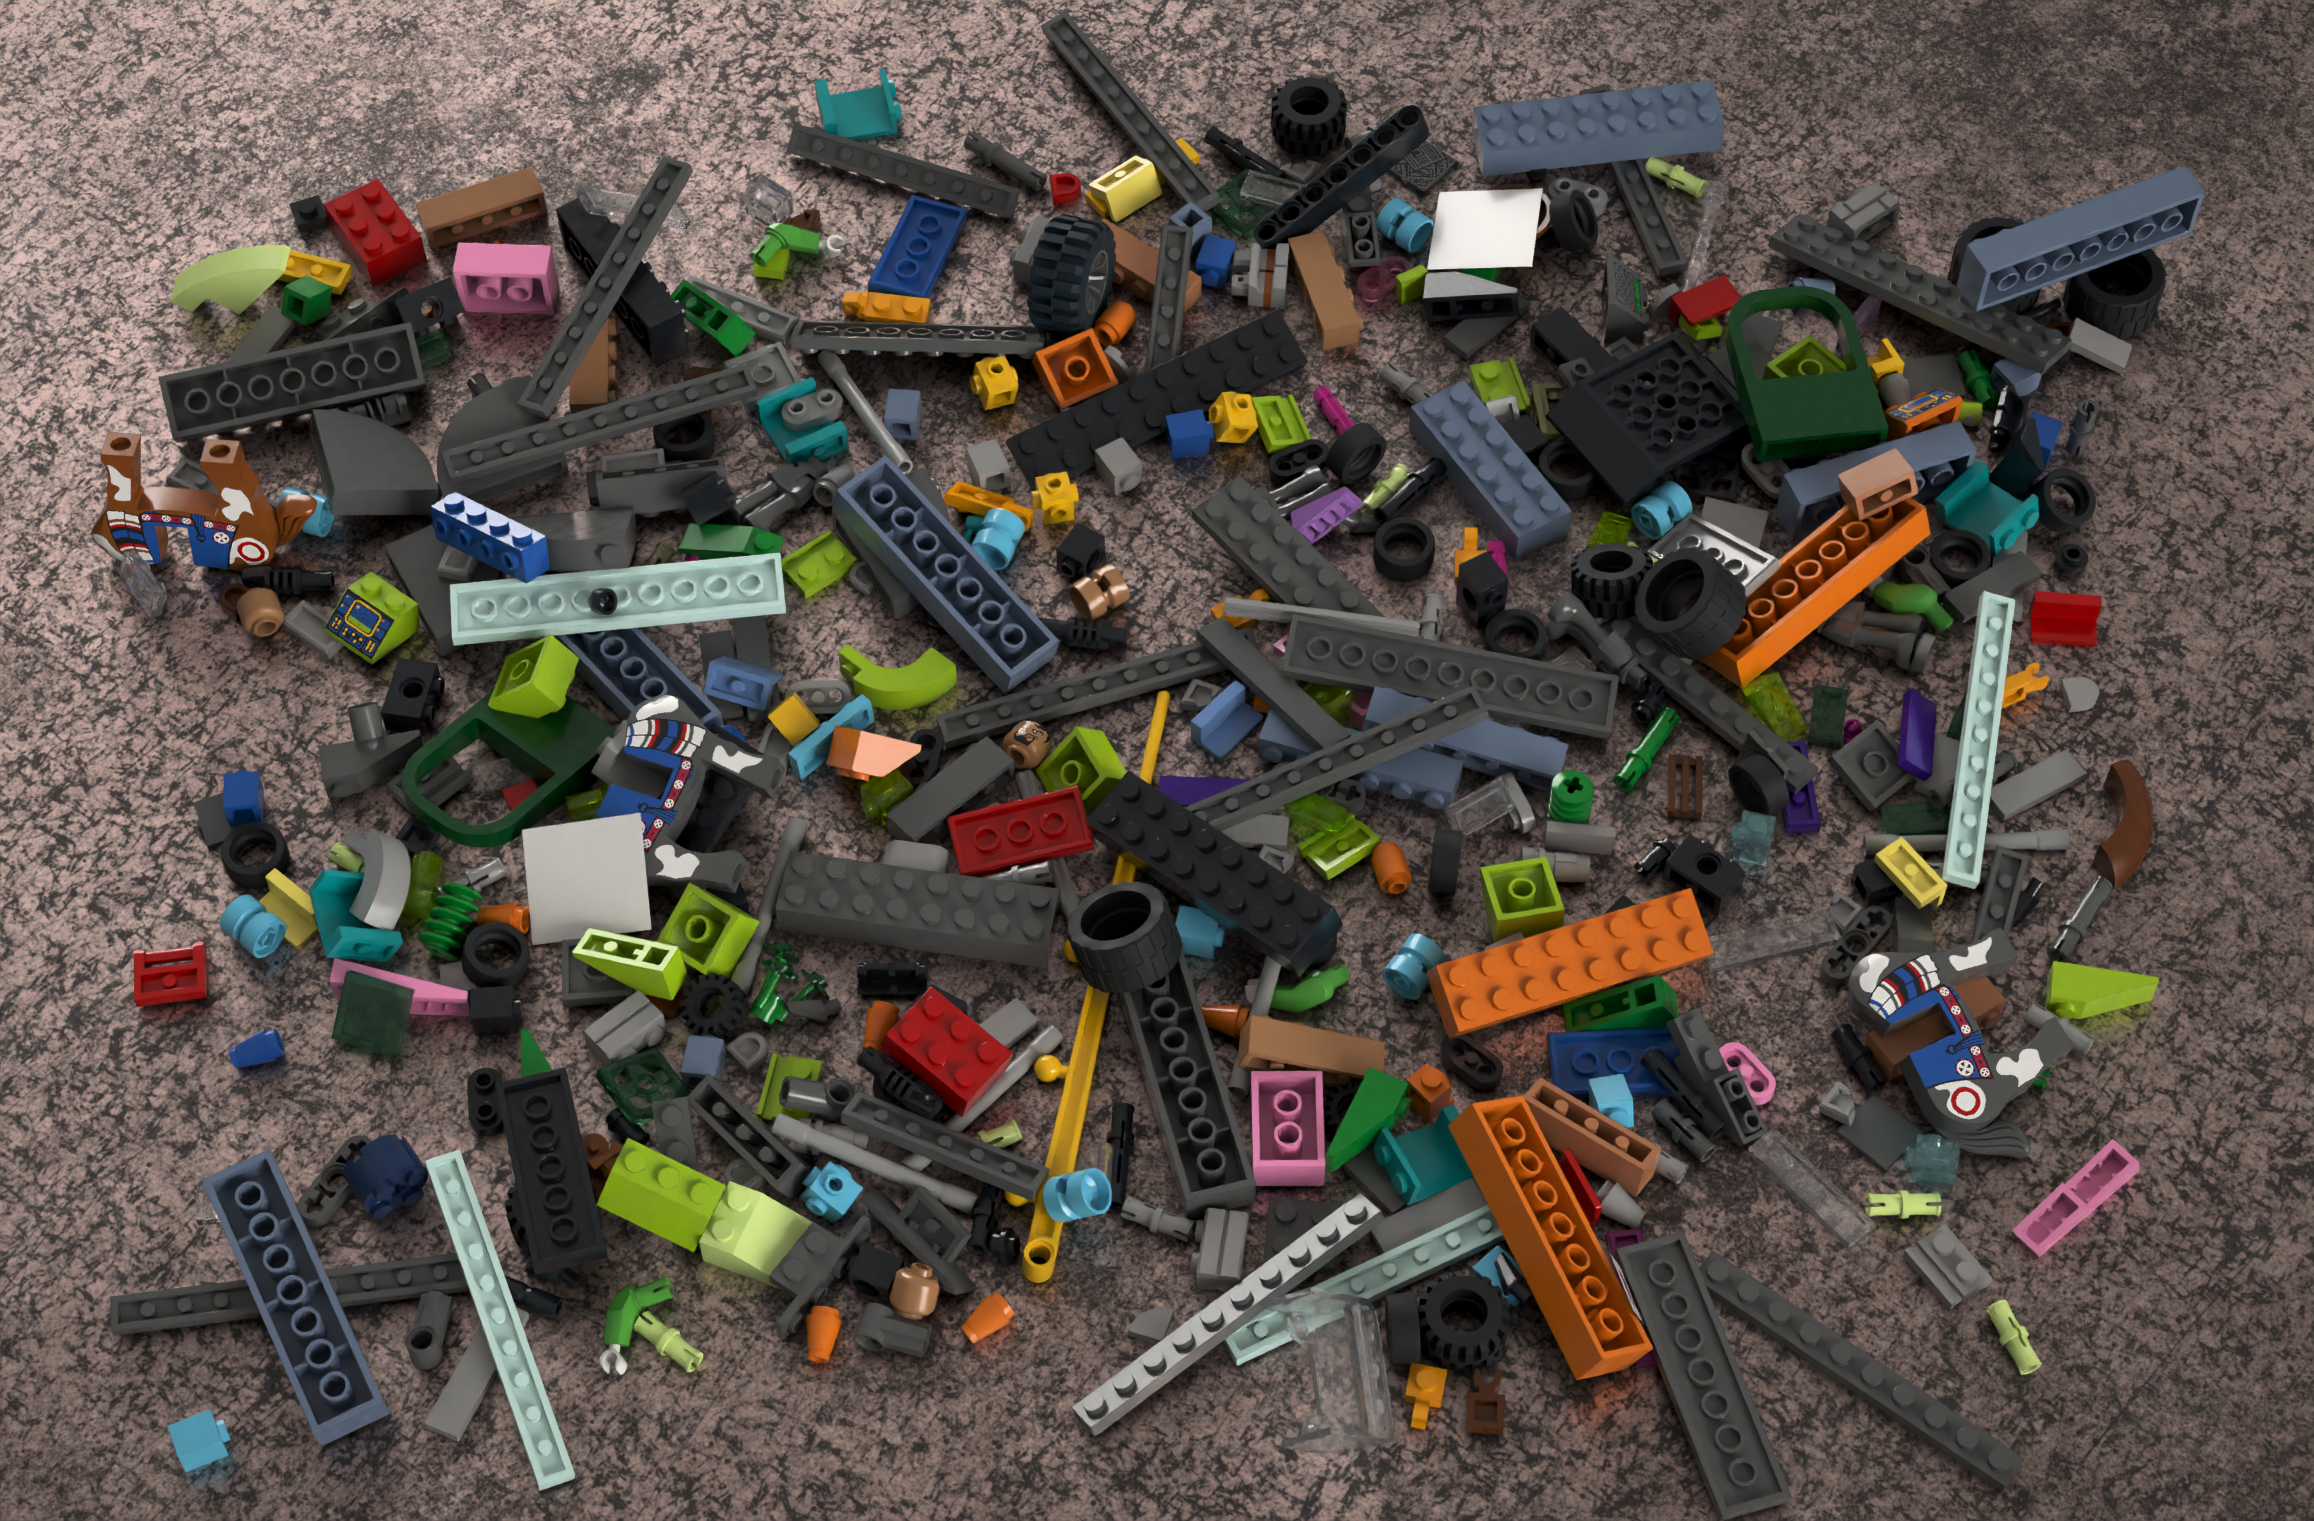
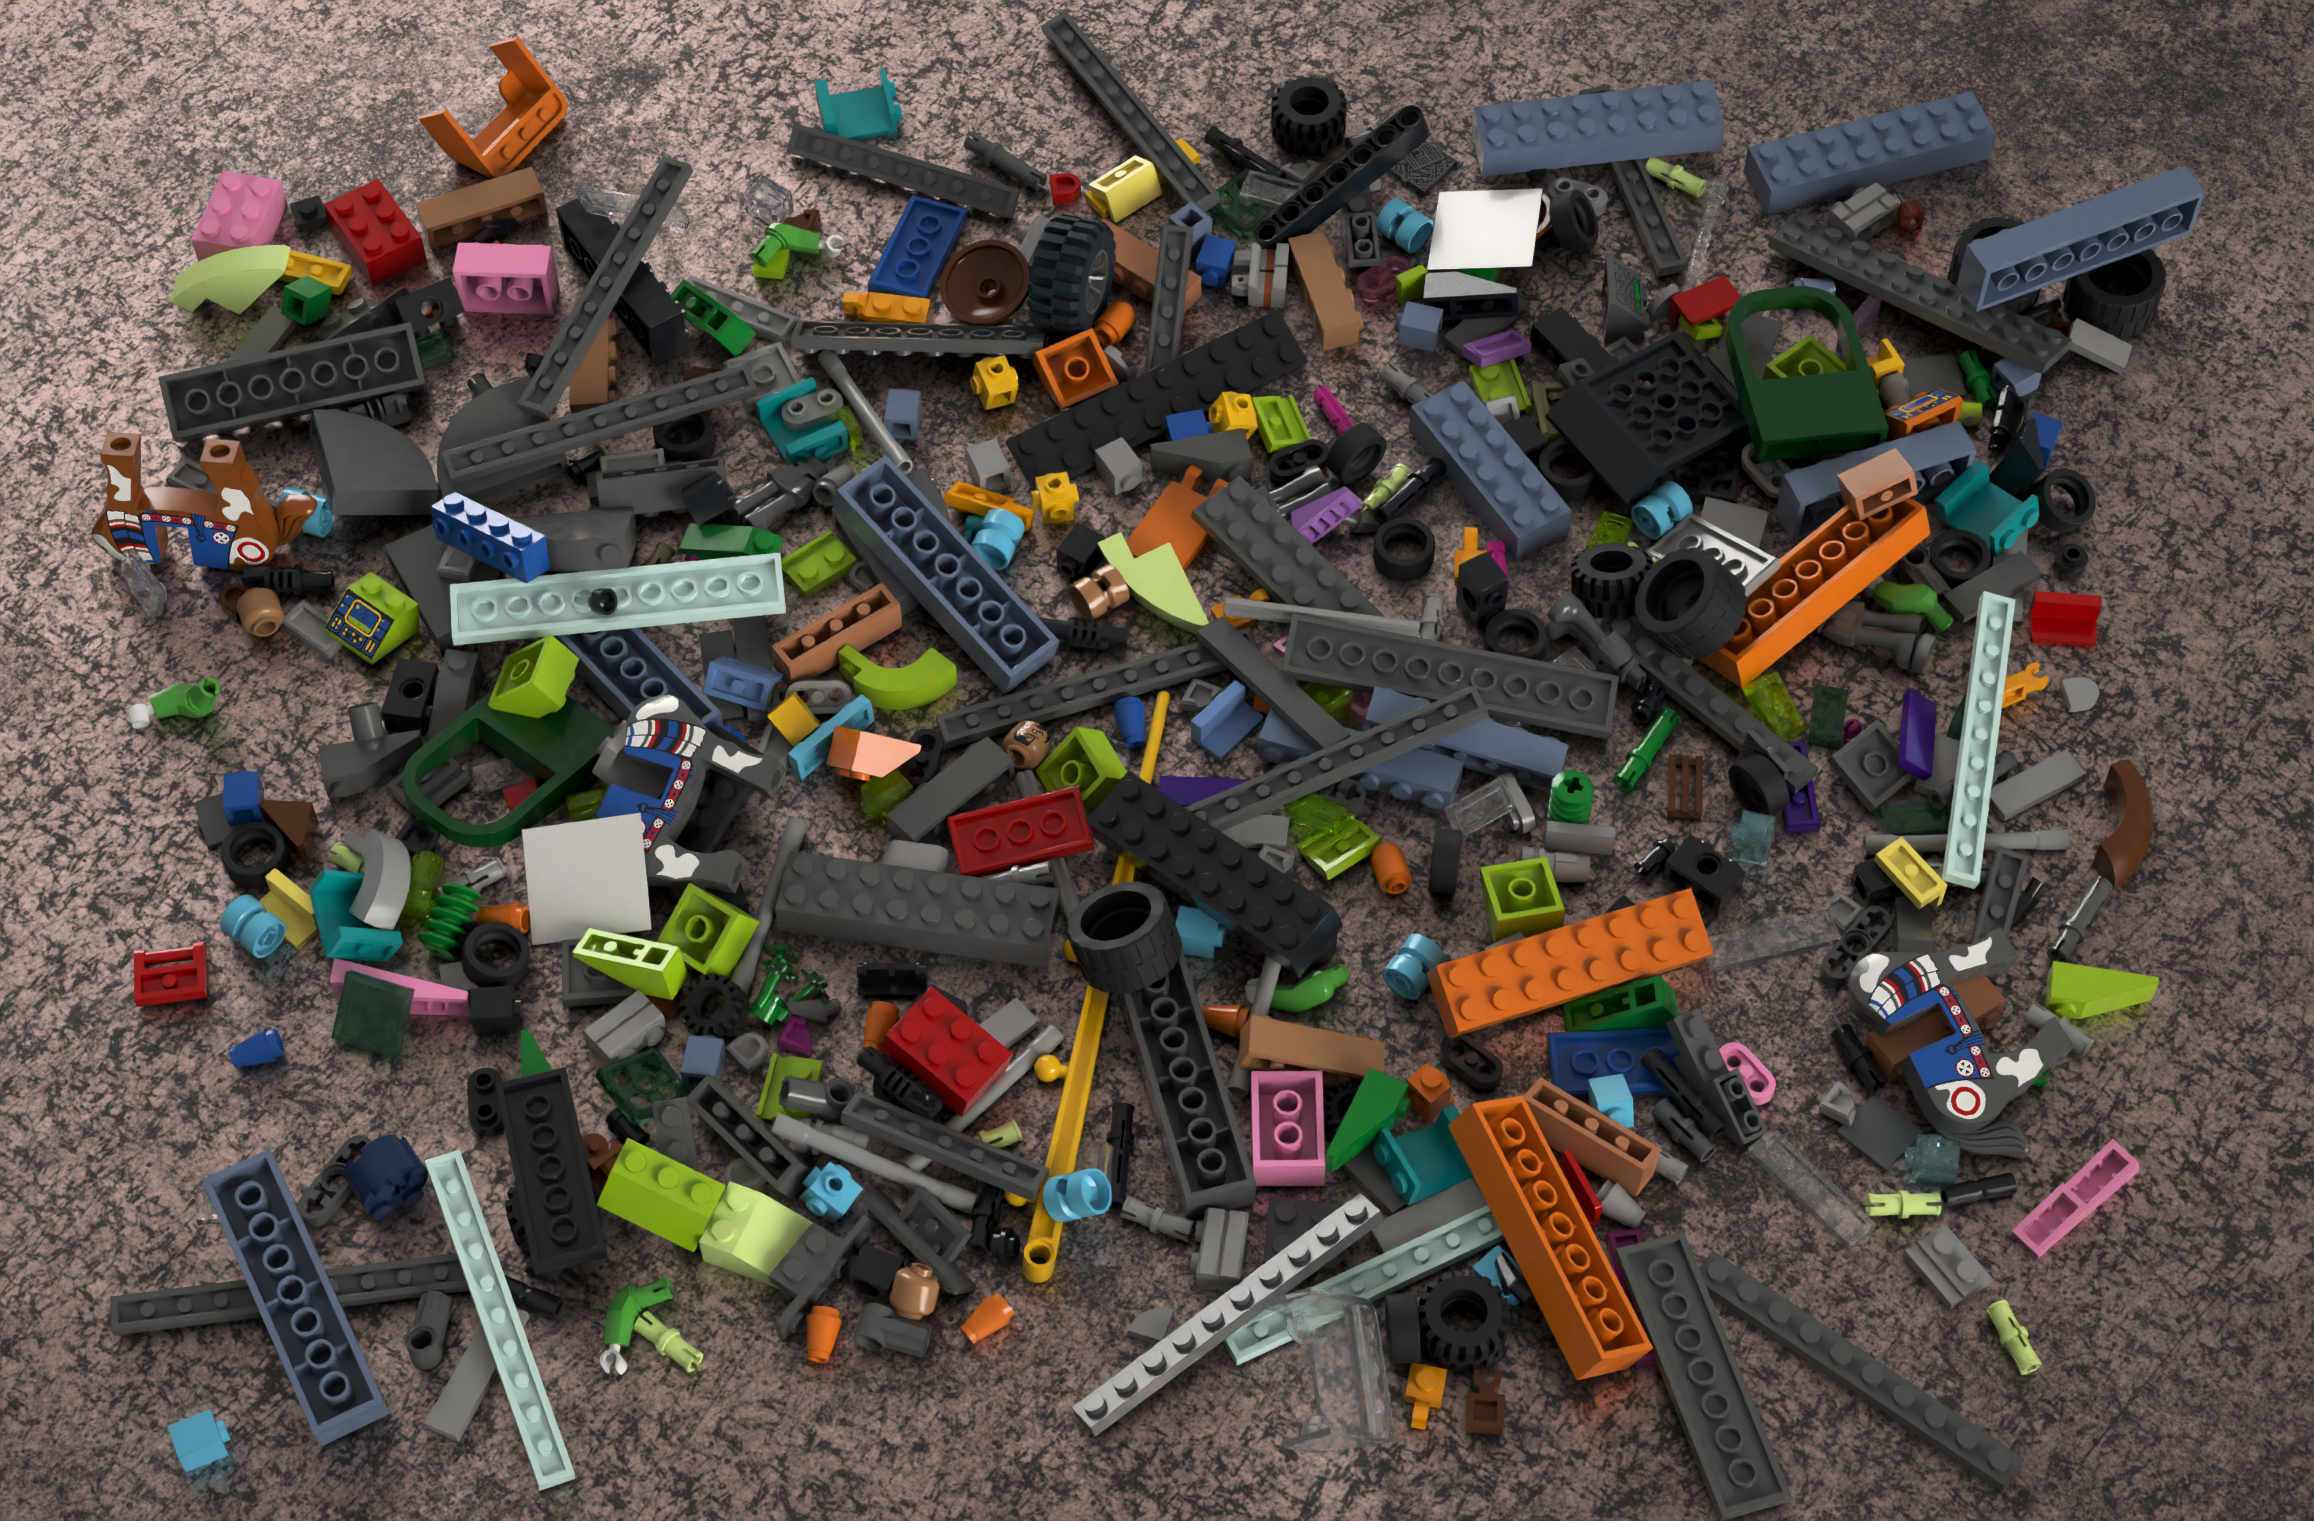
(177, 699): none -> bright green arm
(239, 214): none -> bright pink brick
(296, 823): none -> reddish brown slope
(455, 690): none -> dark grey slope
(496, 229): none -> black bar
(531, 113): none -> orange windscreen
(532, 362): none -> black hinge
(586, 463): none -> black pin
(796, 1037): none -> magenta tile
(853, 428): none -> clear neon green tile
(853, 623): none -> nougat brick
(975, 272): none -> reddish brown dish
(1131, 721): none -> blue cone
(1157, 582): none -> yellowish green slope
(1172, 522): none -> orange tile
(1217, 454): none -> dark grey slope
(1419, 326): none -> sand blue brick
(1496, 348): none -> medium lavender tile
(1627, 1289): white sticker -> none
(1869, 151): none -> sand blue brick
(1910, 216): none -> clear red piece
(1973, 1190): none -> black piece
(2082, 427): dark grey pin -> none

